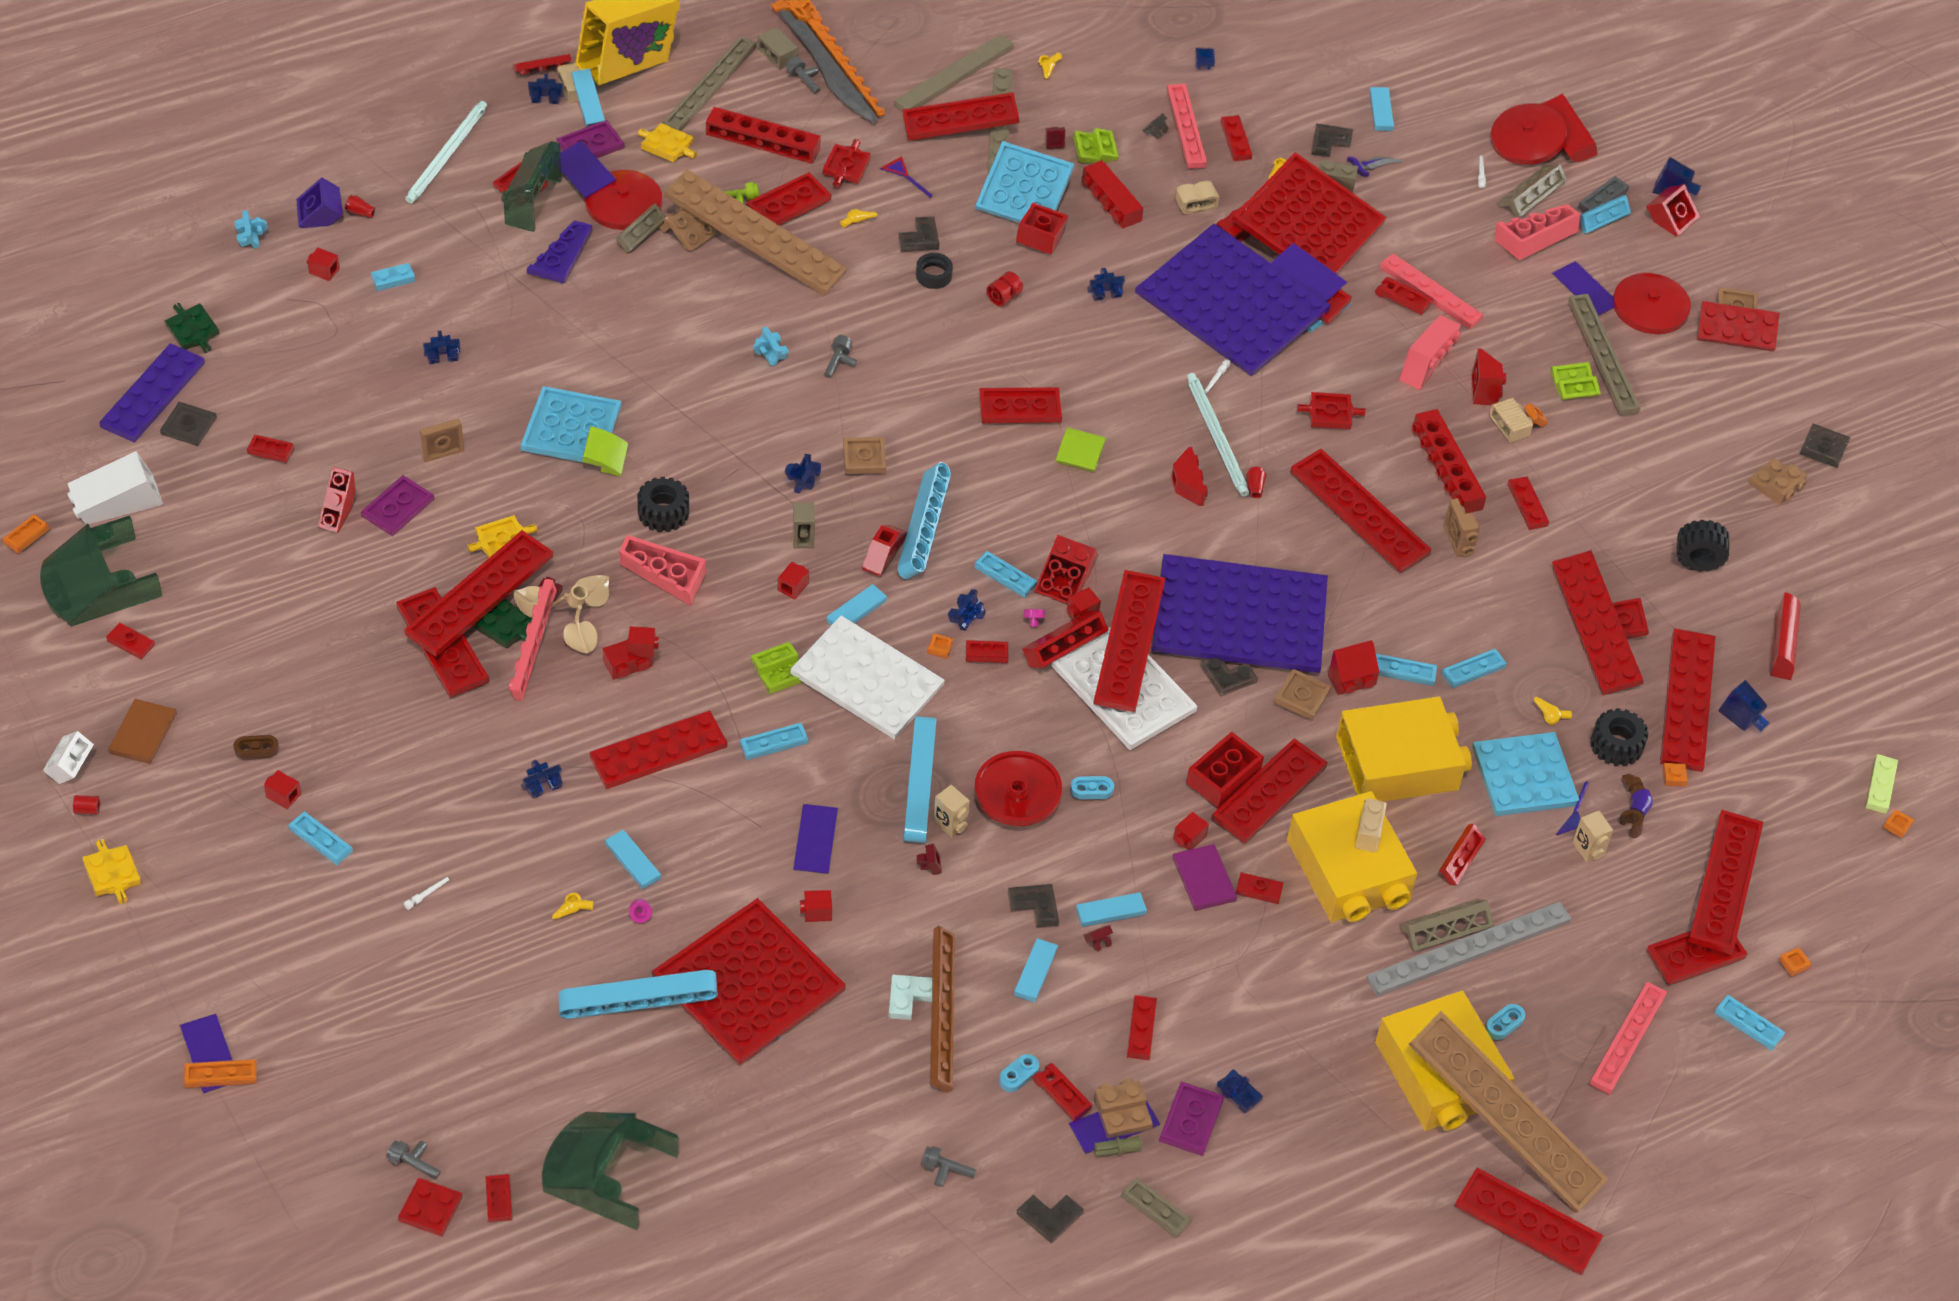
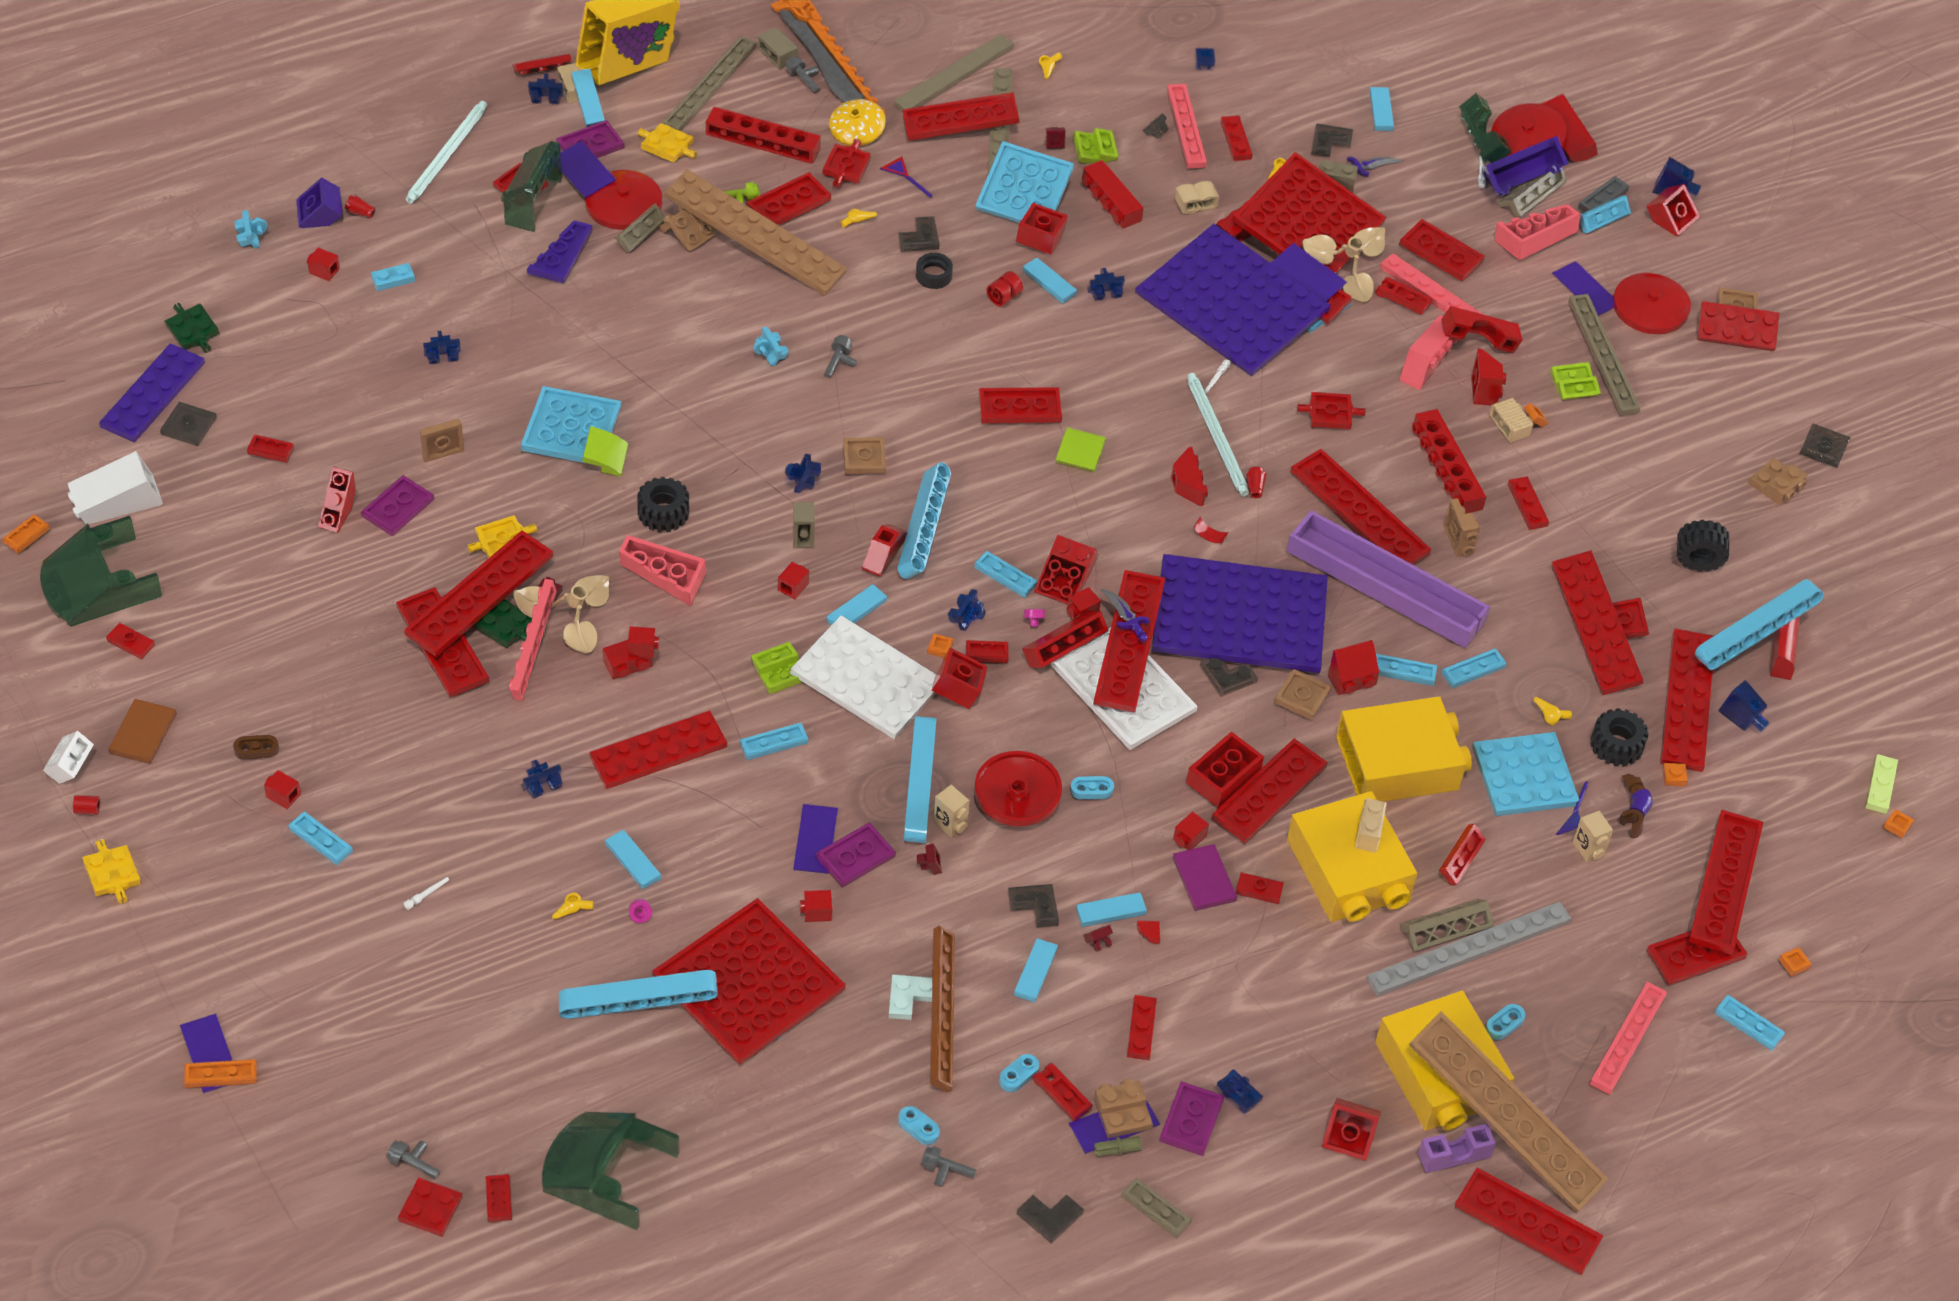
(855, 854): none -> magenta tile
(857, 120): none -> yellow dish
(917, 1125): none -> medium azure plate
(959, 678): none -> red slope
(1049, 280): none -> medium azure tile
(1125, 612): none -> piece
(1150, 930): none -> red tile
(1208, 533): none -> red sticker
(1351, 1129): none -> red slope
(1369, 241): none -> tan plant
(1388, 579): none -> medium lavender piece
(1442, 250): none -> red plate
(1473, 1145): none -> medium lavender arch
(1476, 114): none -> clear green arch
(1501, 333): none -> red arch
(1525, 165): none -> dark purple windscreen
(1759, 624): none -> medium azure beam

